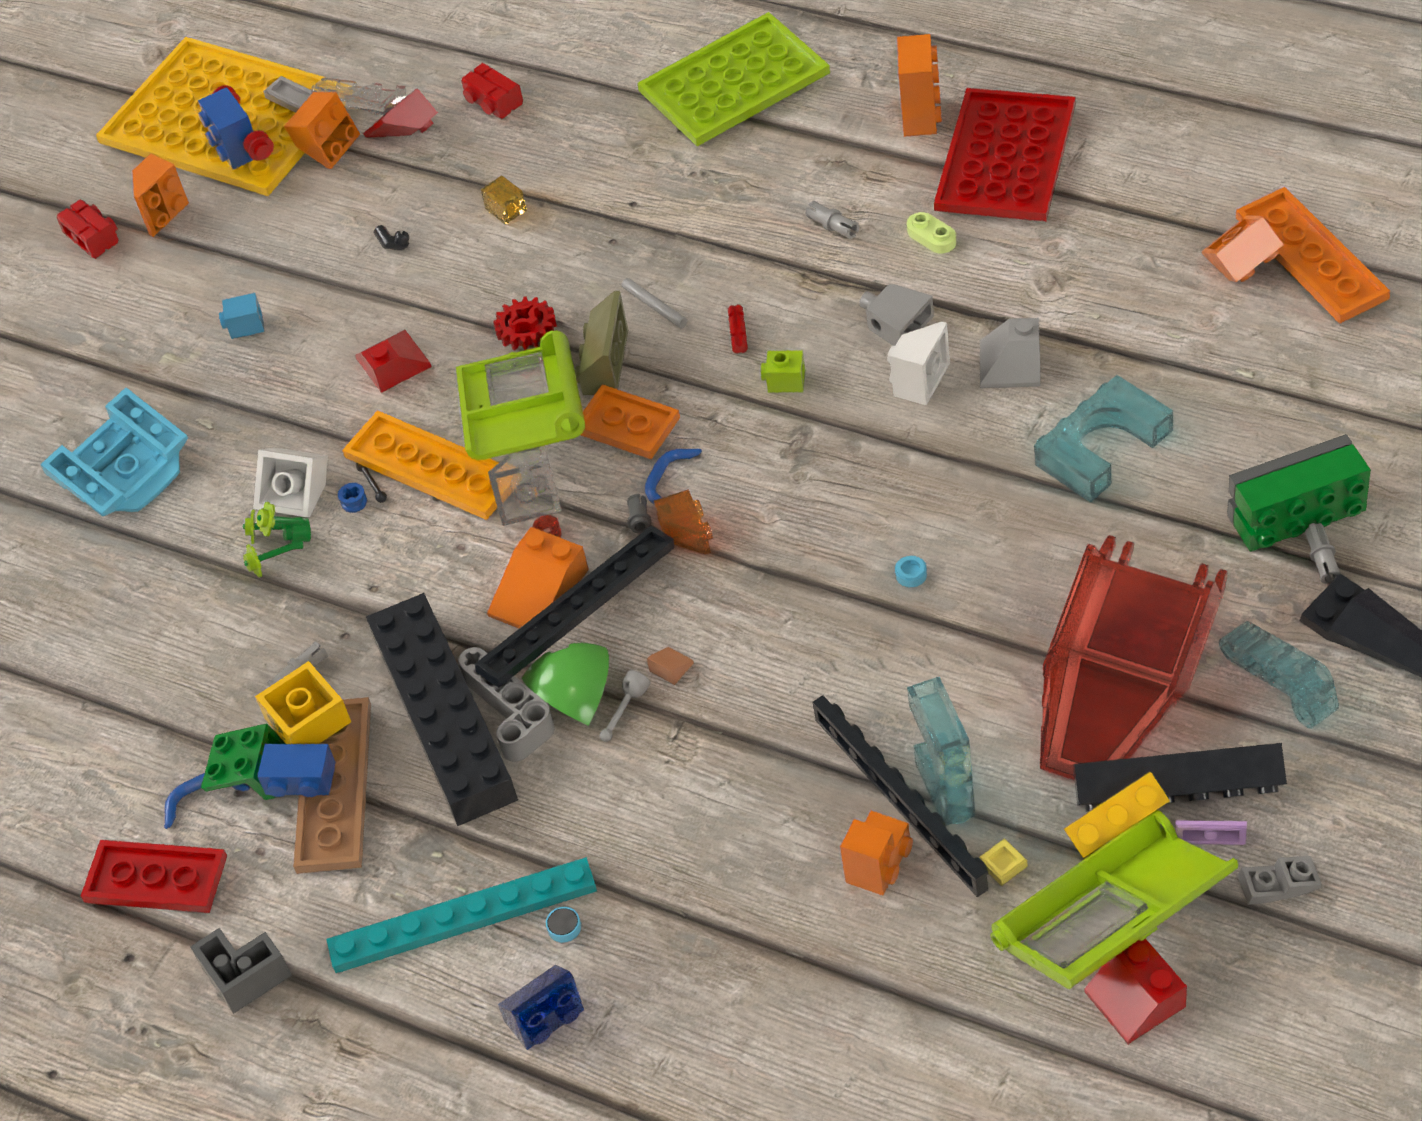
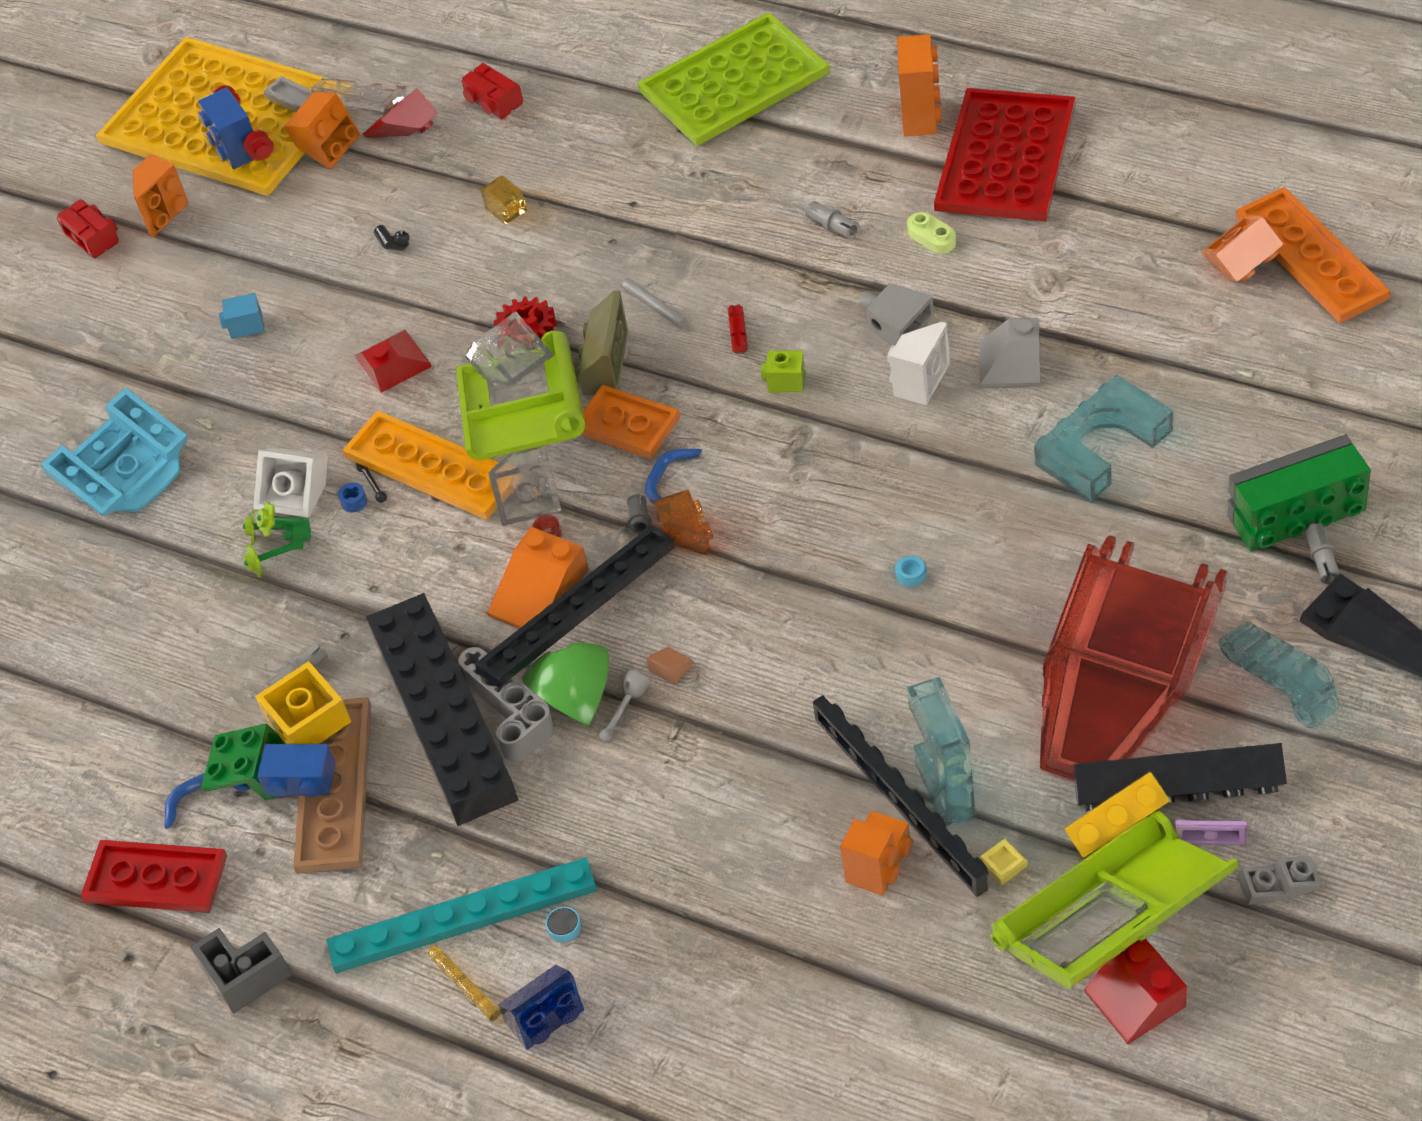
(464, 983): none -> clear yellow bar
(508, 352): none -> clear slope

